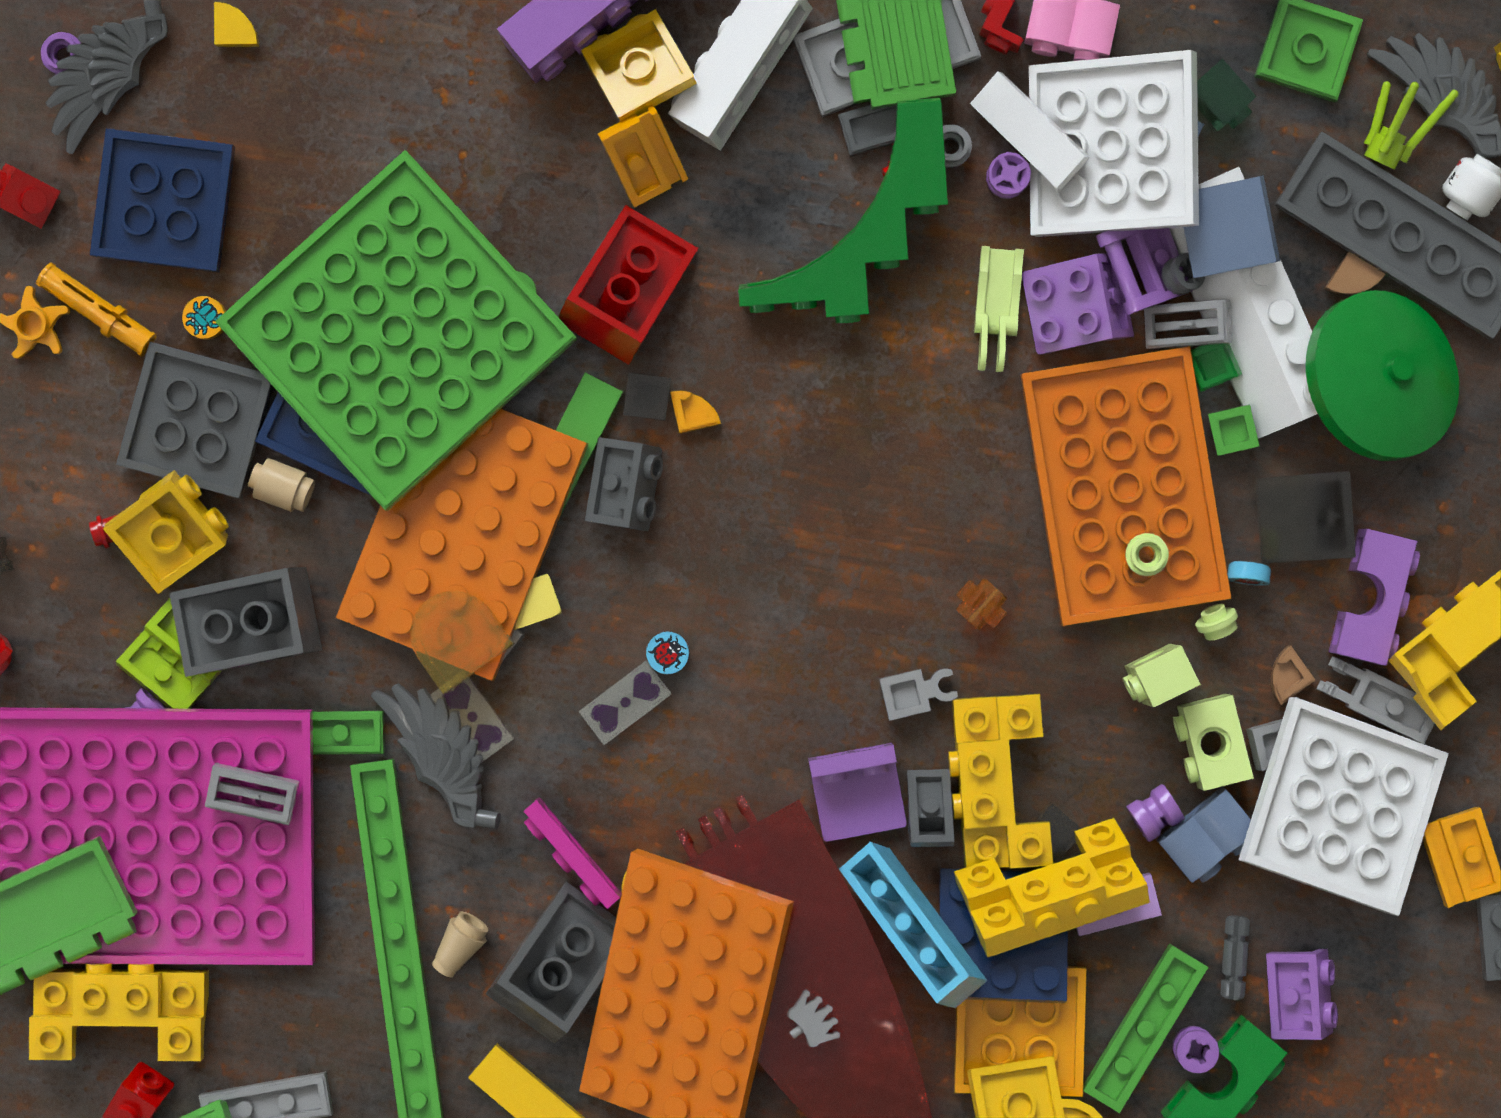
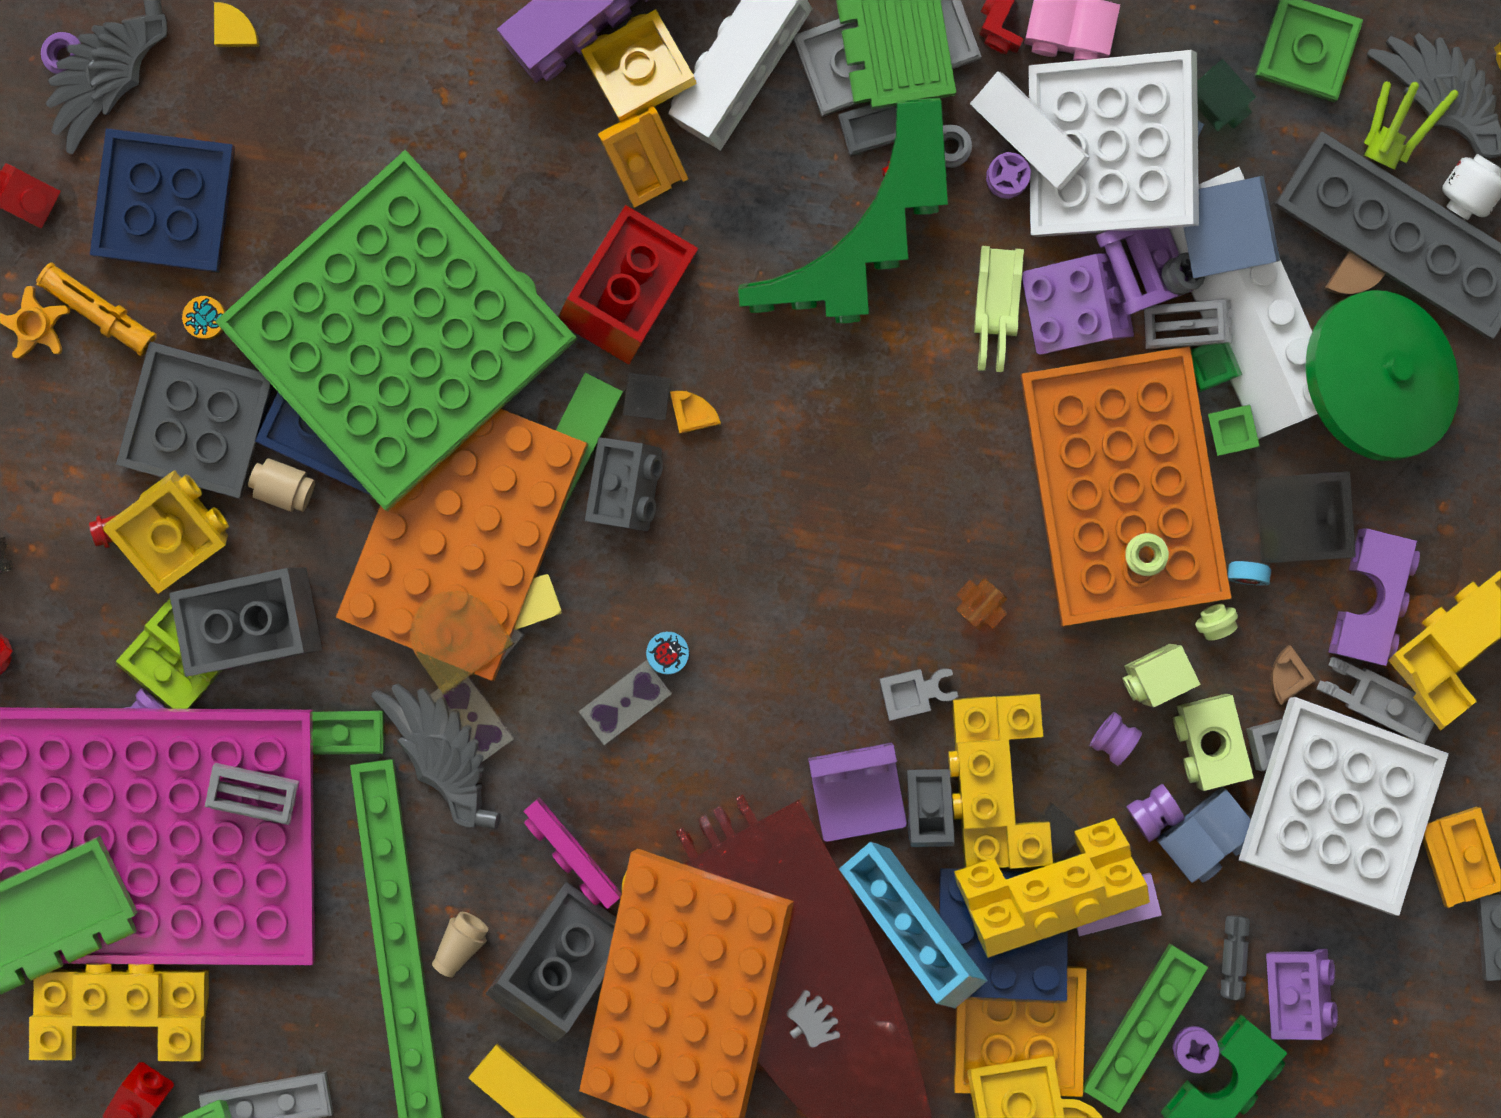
(1115, 739): none -> medium lavender wheel

